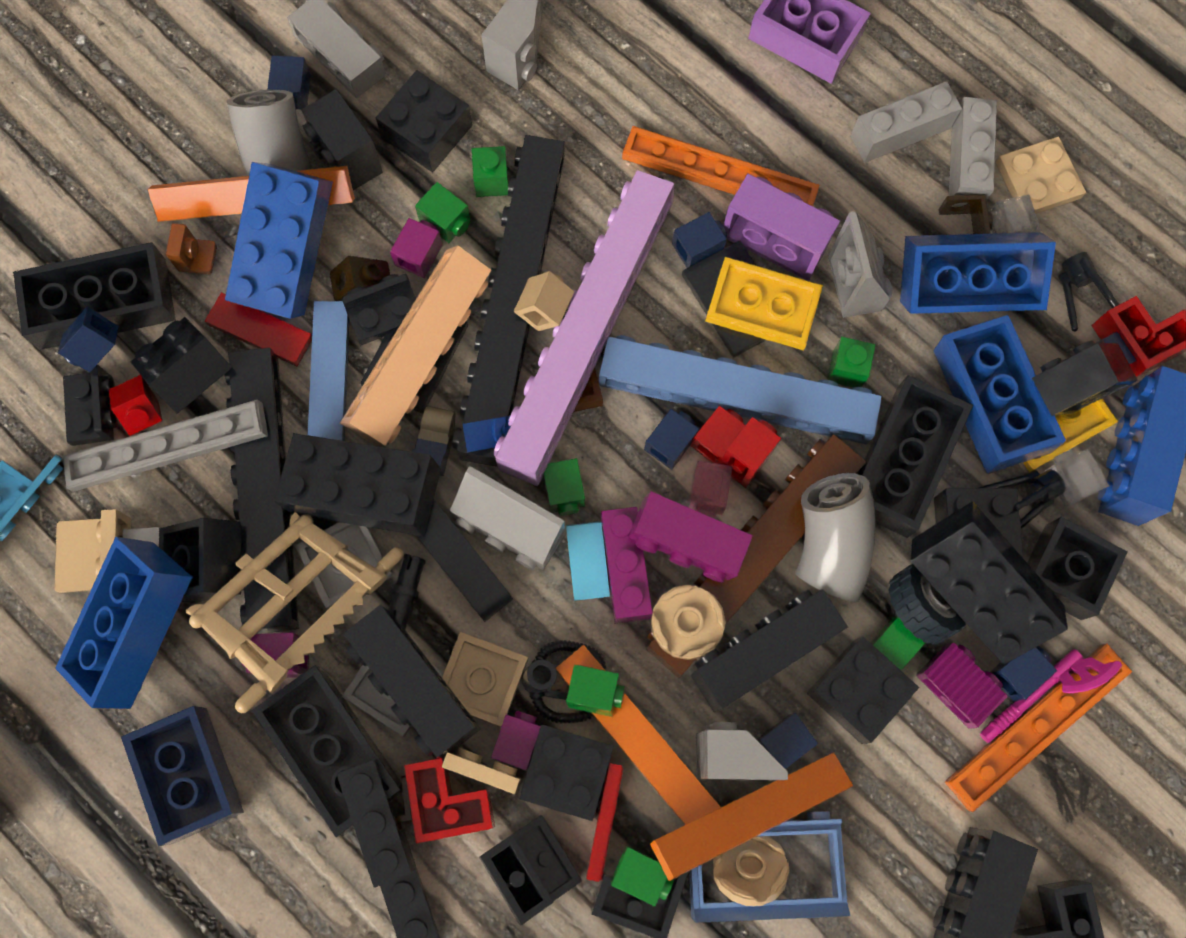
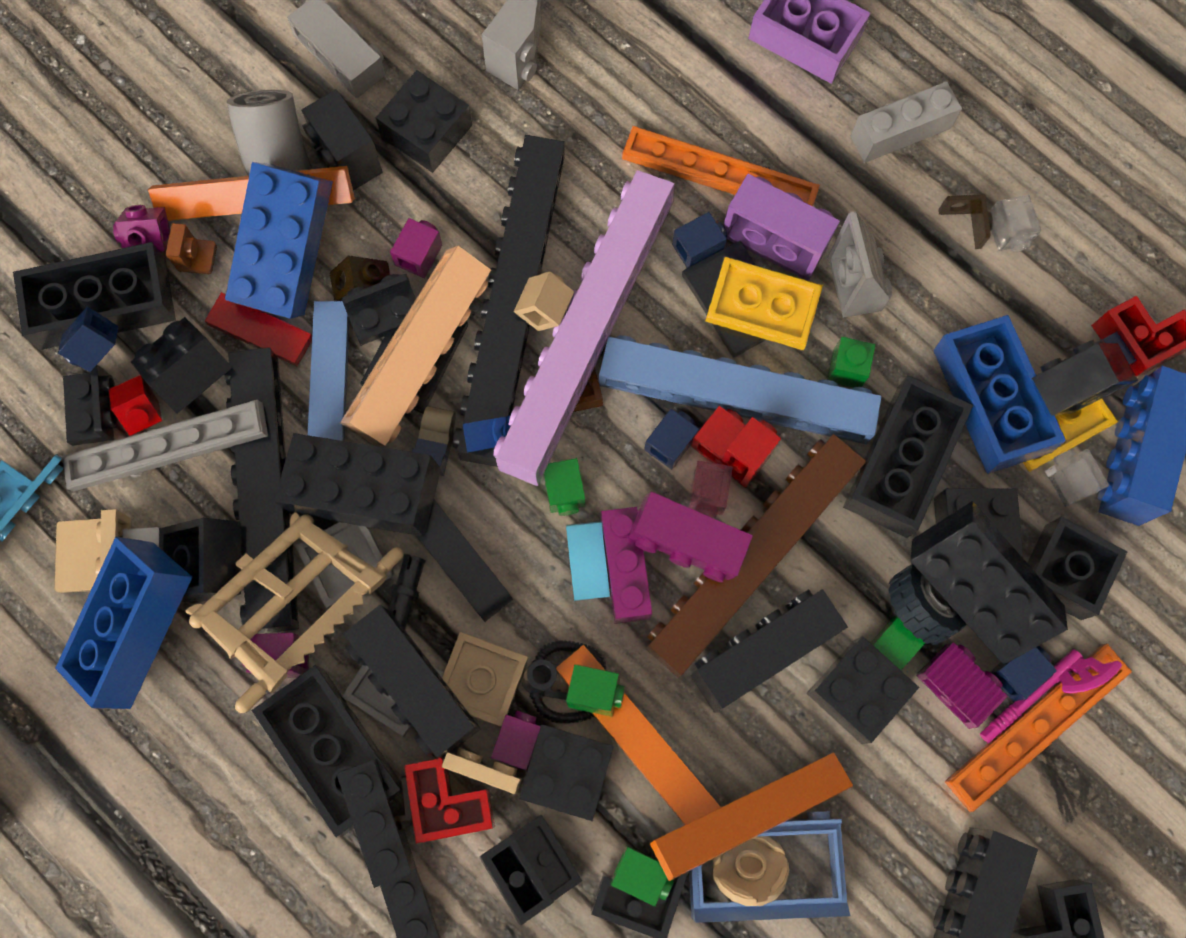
(141, 226): none -> magenta brick
(182, 775): dark blue brick -> none
(290, 75): dark blue brick -> none
(444, 211): green brick -> none
(490, 171): green brick -> none
(507, 520): light grey slope -> none
(604, 822): red tile -> none
(688, 622): tan tile -> none
(734, 754): light grey slope -> none
(788, 740): dark blue brick -> none
(838, 535): light grey brick -> none
(973, 149): light grey brick -> none
(977, 272): blue brick -> none
(1041, 489): black plant -> none
(1042, 173): tan plate -> none
(1082, 272): black plant -> none

